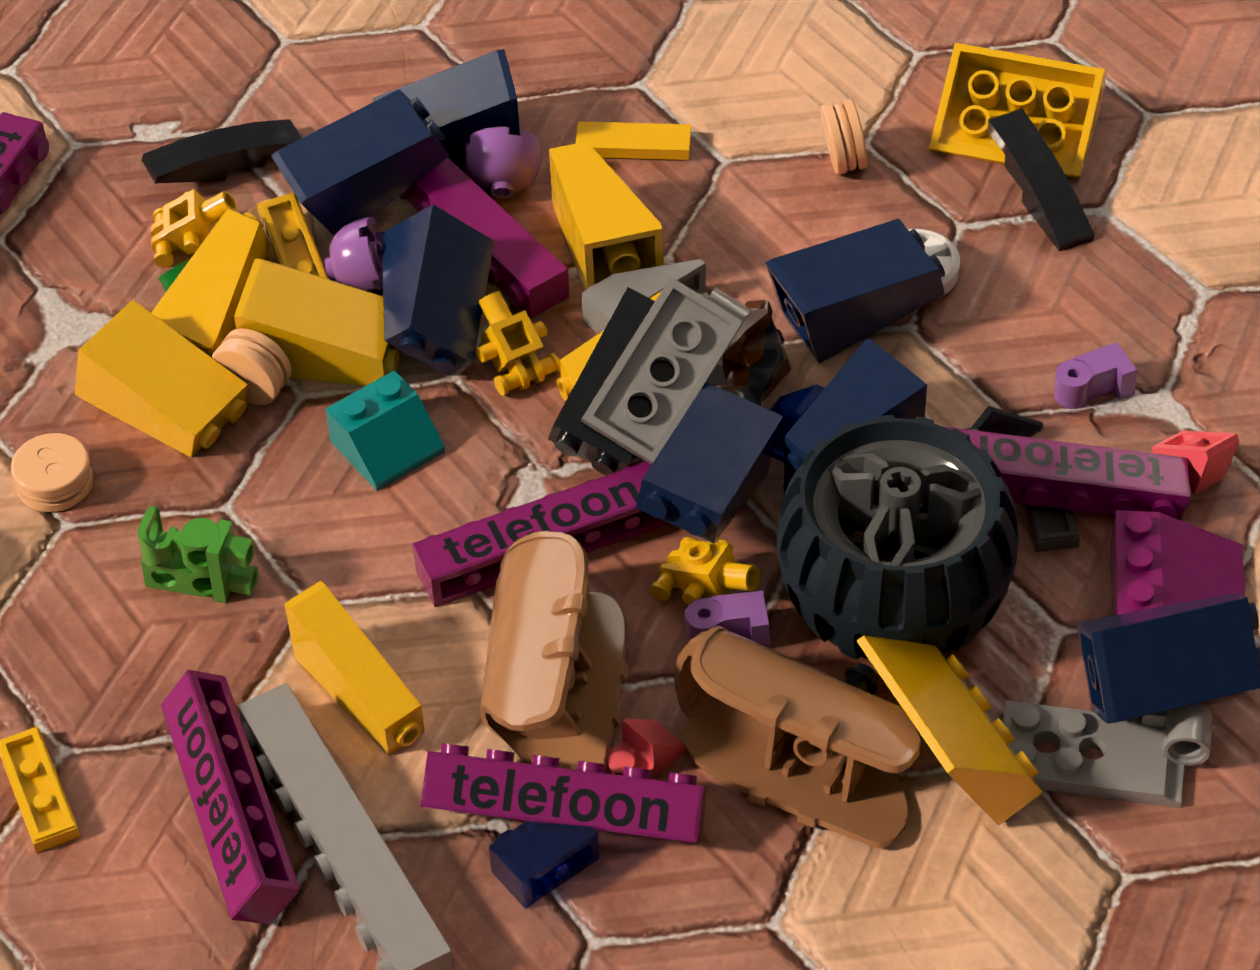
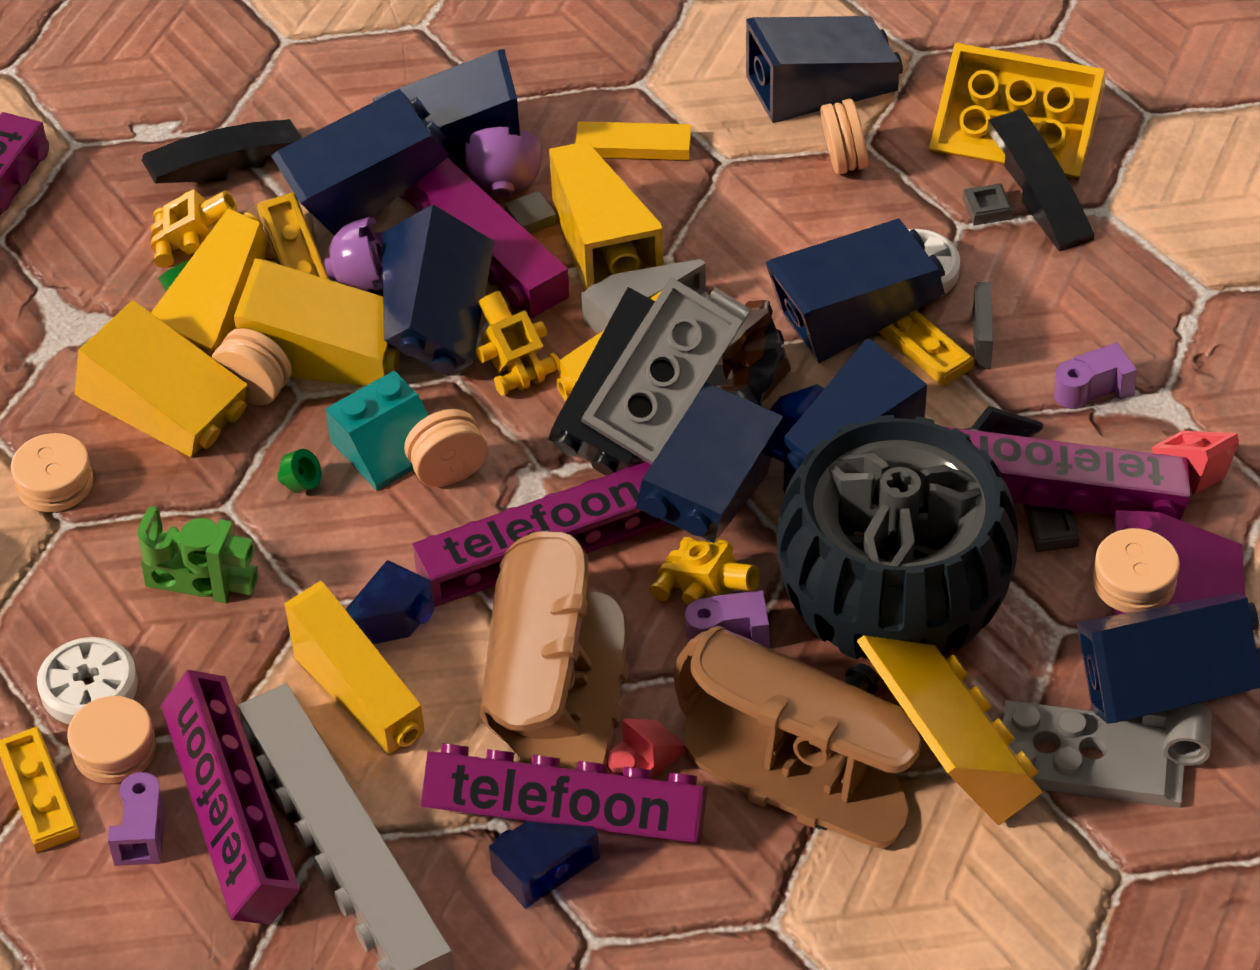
(94, 657): none -> white wheel
(111, 739): none -> light nougat head
(142, 826): none -> medium lavender leg
(300, 471): none -> green tile
(392, 604): none -> clear blue slope
(446, 447): none -> light nougat head
(532, 212): none -> dark grey tile
(817, 62): none -> dark blue slope
(928, 348): none -> yellow tile
(982, 325): none -> dark grey tile
(987, 204): none -> dark grey tile
(1135, 570): none -> light nougat head

